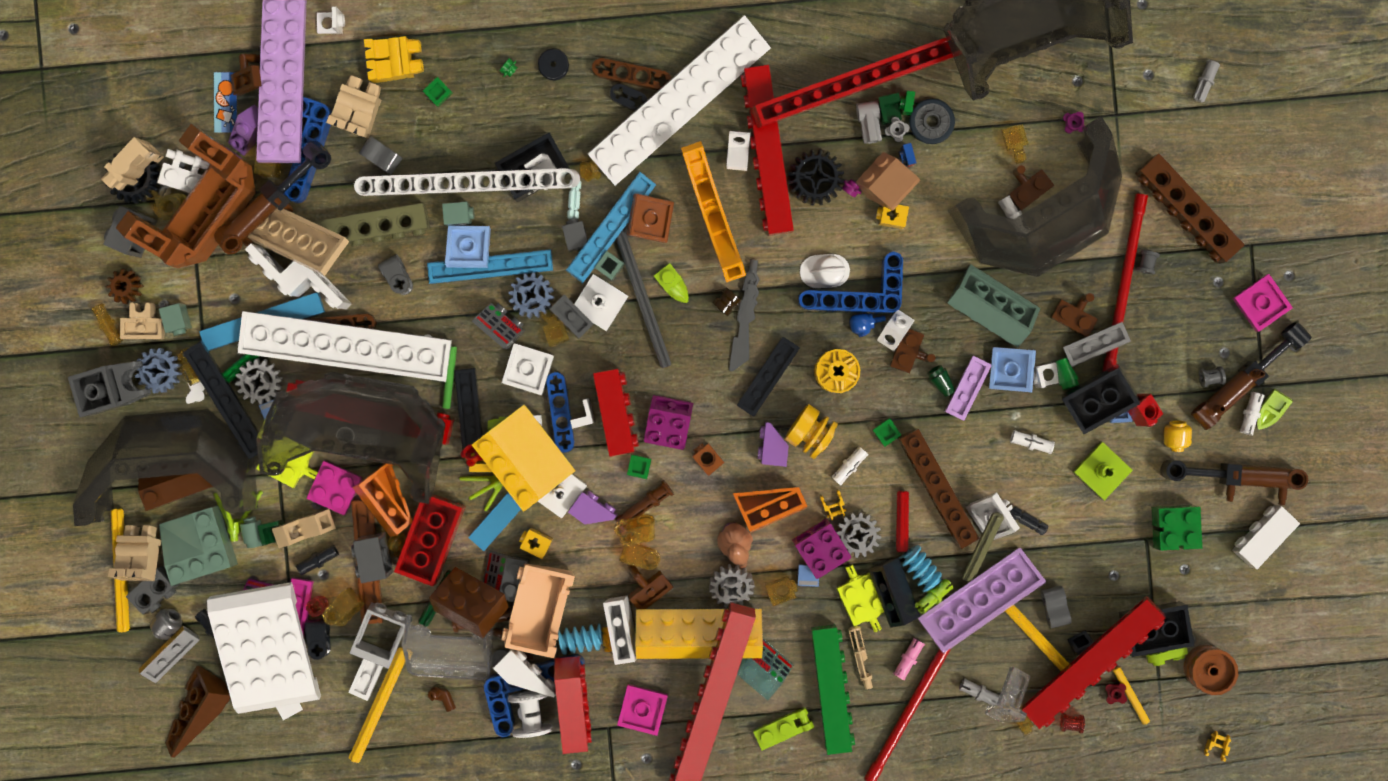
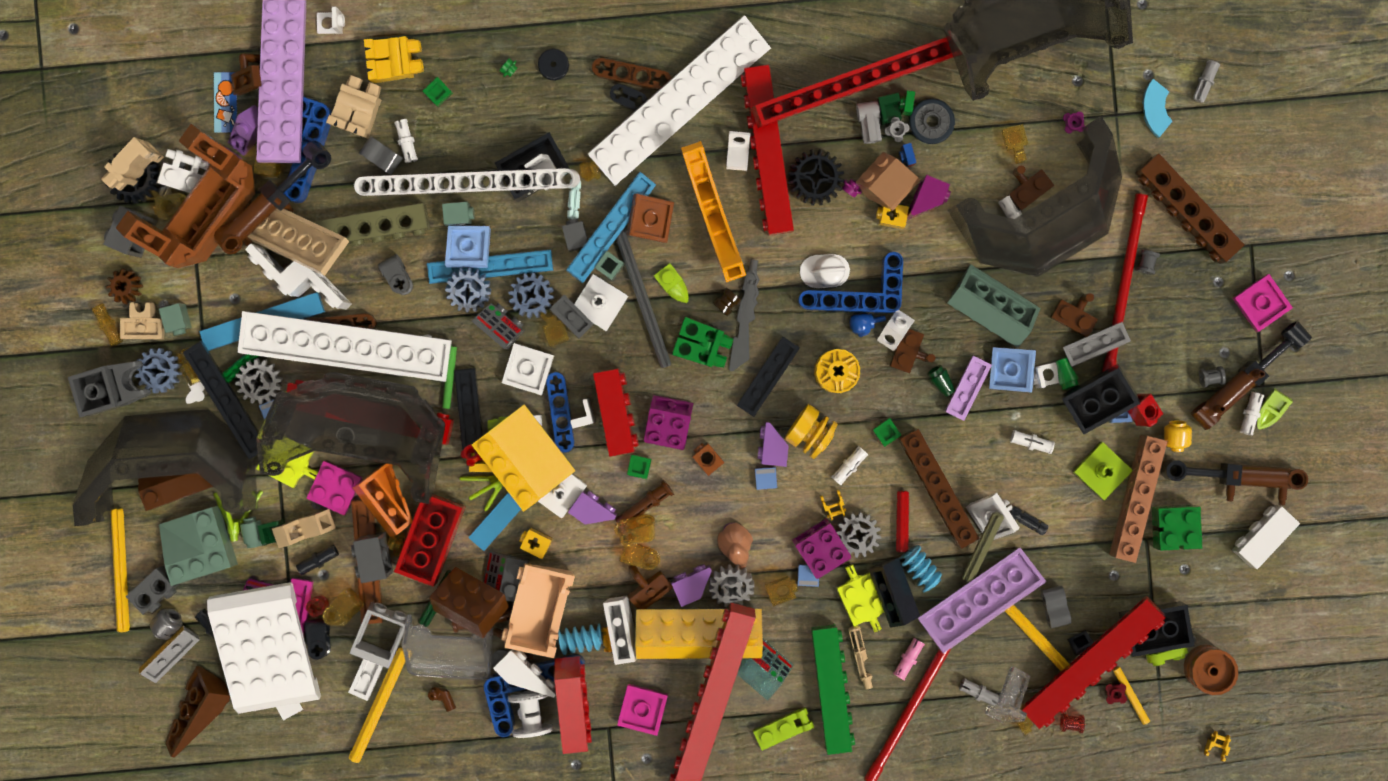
(136, 554): tan hips -> none
(406, 141): none -> white pin
(477, 290): none -> sand blue gear
(691, 586): none -> medium lavender slope
(706, 348): none -> green hips
(766, 478): none -> medium blue tile
(769, 506): orange wedge -> none
(928, 196): none -> magenta slope
(934, 596): lime pin -> none
(1138, 498): none -> nougat brick
(1154, 108): none -> medium azure tile

